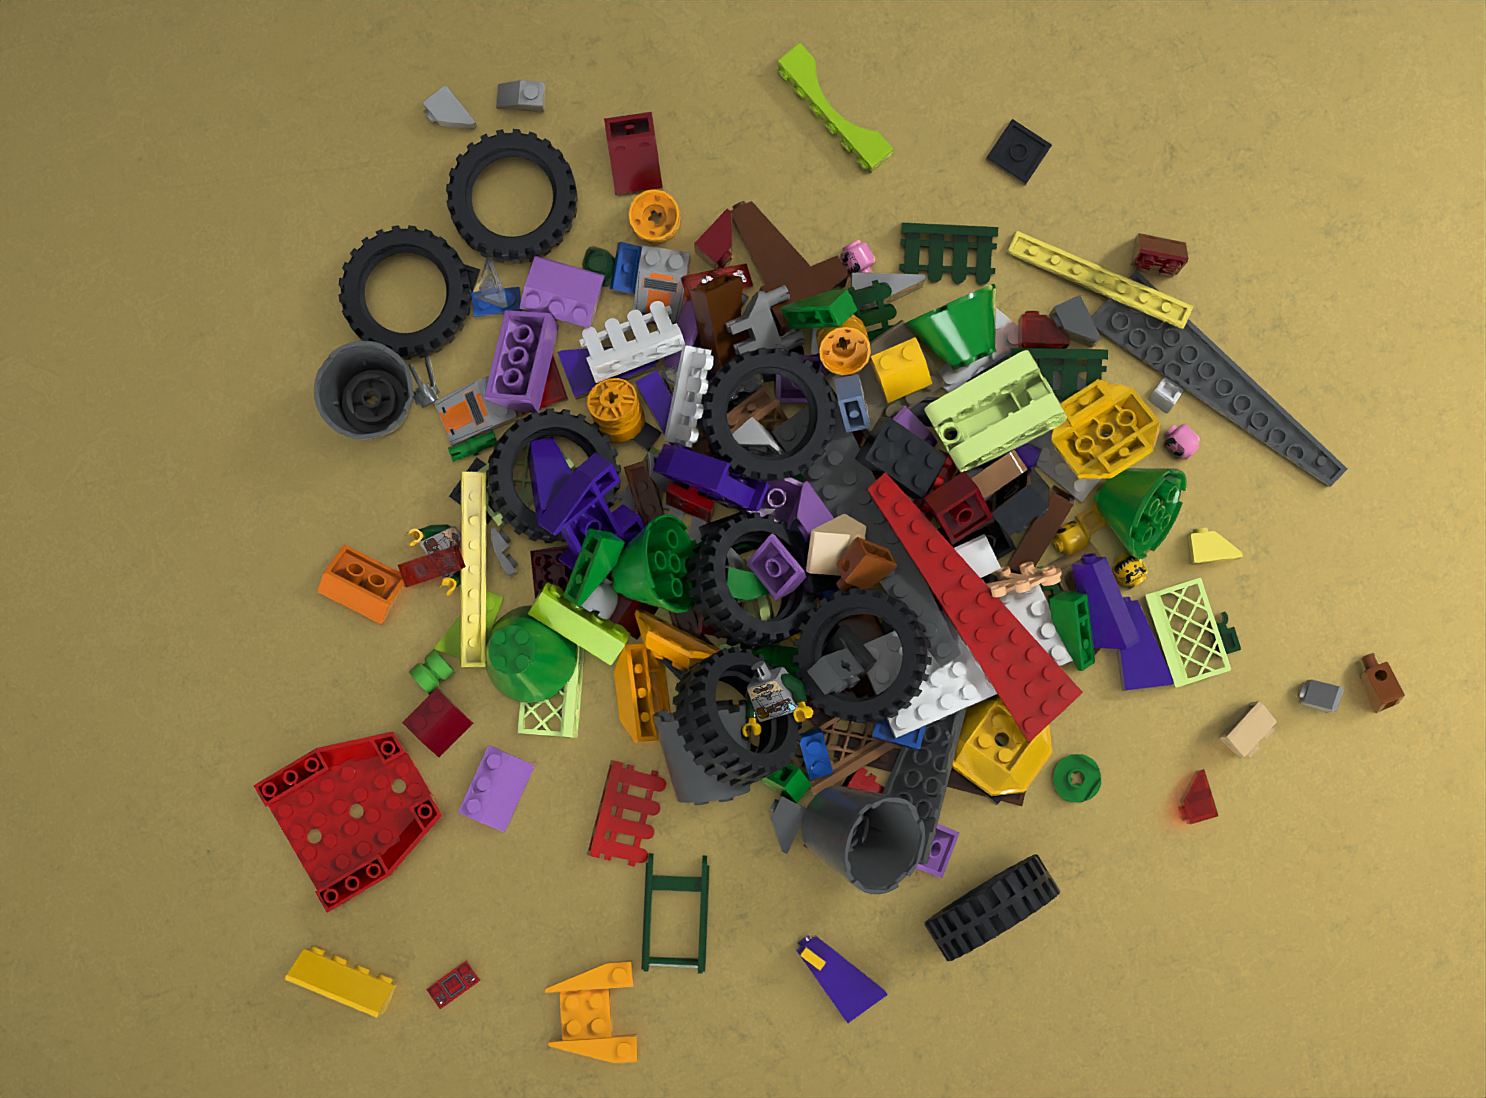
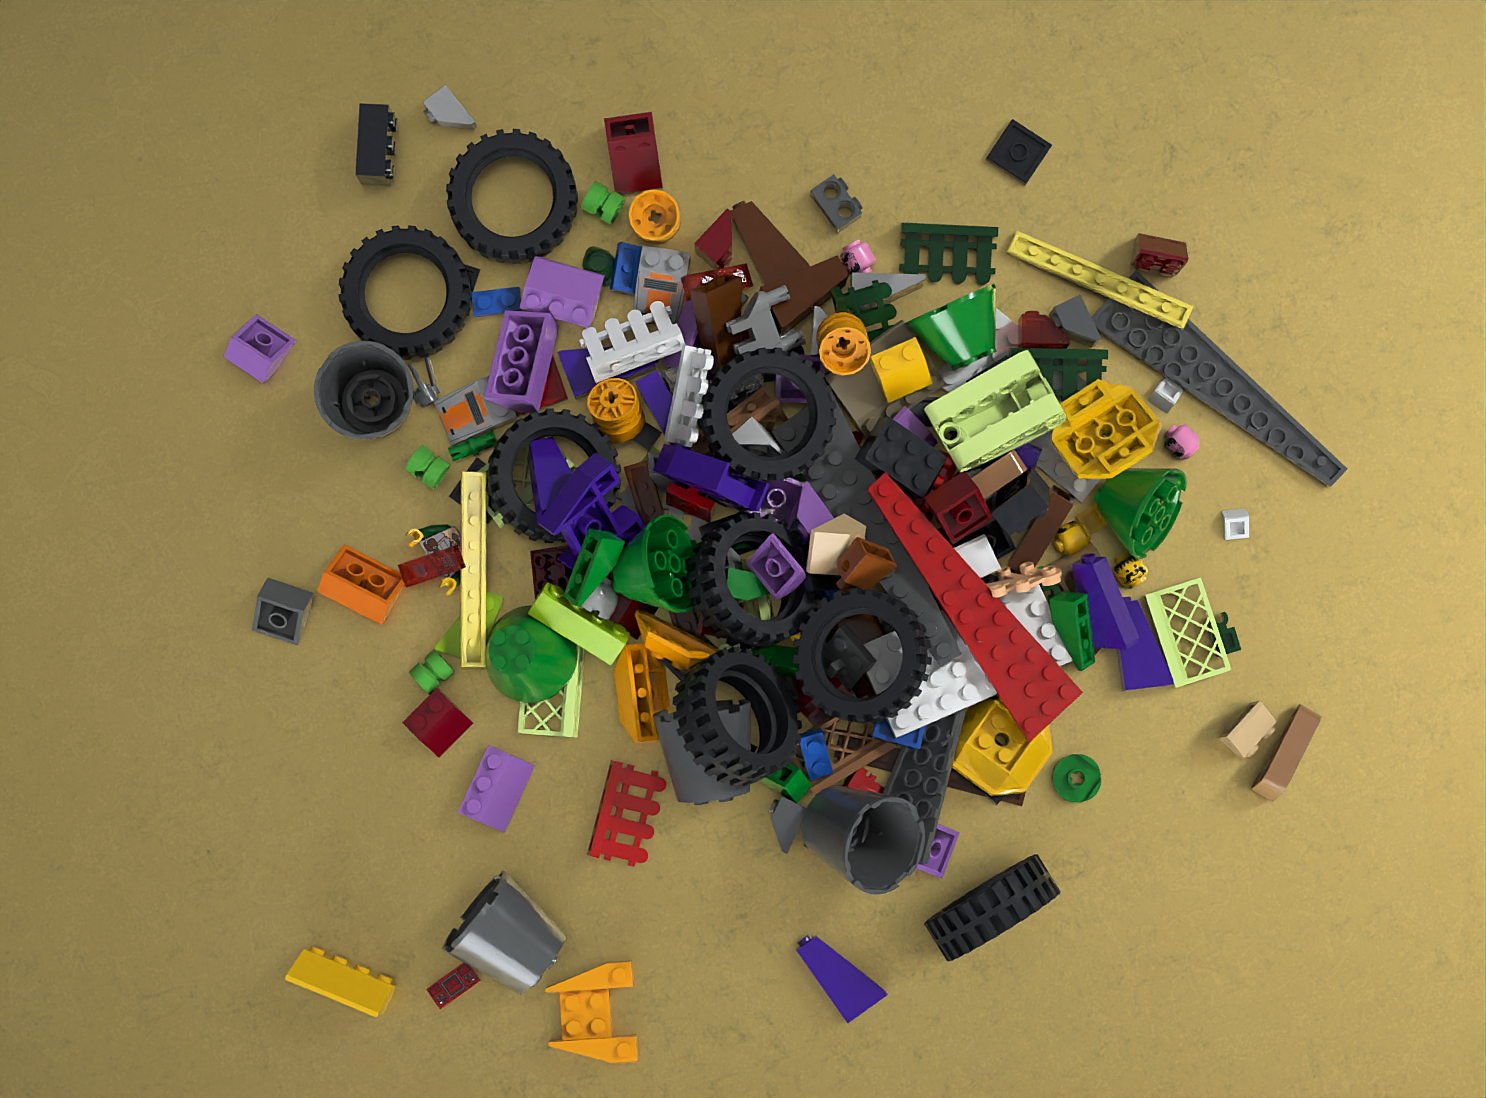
(259, 348): none -> medium lavender slope
(282, 611): none -> dark grey slope
(319, 796): red wedge -> none
(376, 144): none -> black brick
(427, 467): none -> bright green wheel
(490, 286): clear slope -> none
(500, 546): light grey slope -> none
(506, 936): none -> dark grey cone
(522, 96): light grey slope -> none
(602, 202): none -> bright green wheel
(675, 883): dark green piece -> none
(773, 695): torso -> none
(812, 958): yellow tile -> none
(821, 310): green slope -> none
(830, 206): none -> dark grey brick
(836, 671): dark grey brick -> none
(852, 403): sand blue brick -> none
(866, 144): lime arch -> none
(1197, 800): clear red slope -> none
(1210, 547): light yellow slope -> none
(1235, 524): none -> white slope
(1287, 754): none -> medium nougat beam
(1320, 695): light grey slope -> none
(1381, 693): dark orange torso -> none

